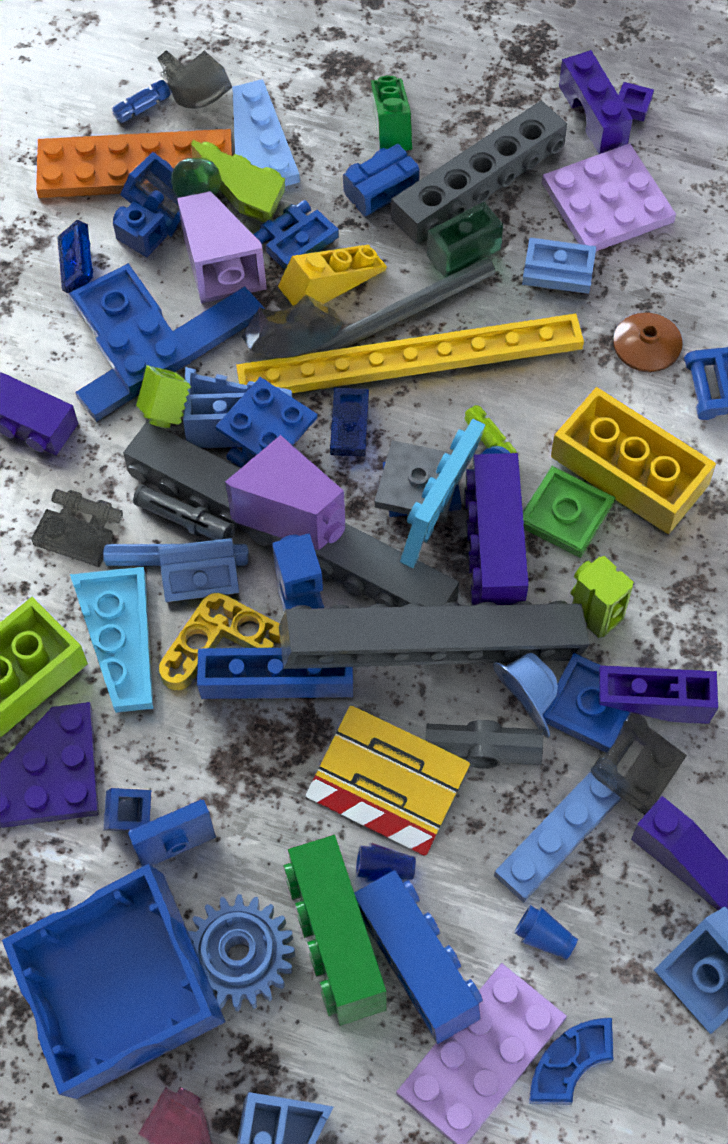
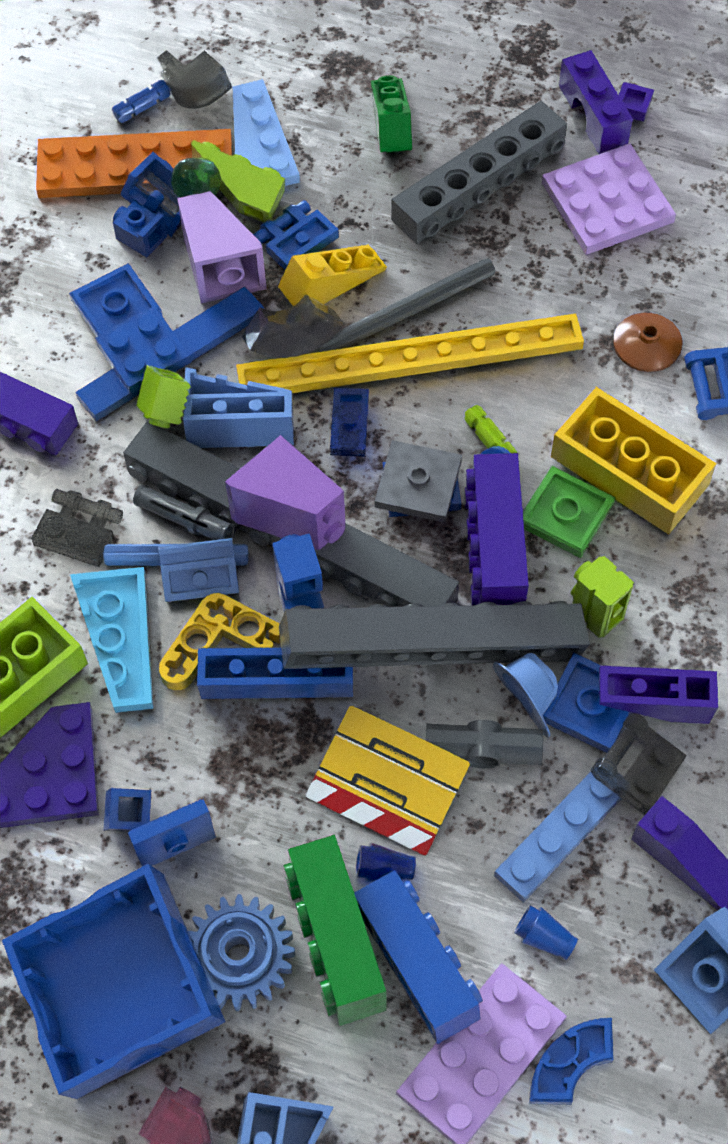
(75, 256): clear blue plate -> none
(261, 418): blue plate -> none
(380, 179): blue brick -> none
(439, 490): medium azure wing -> none
(464, 239): clear green brick -> none
(559, 265): medium blue plate -> none

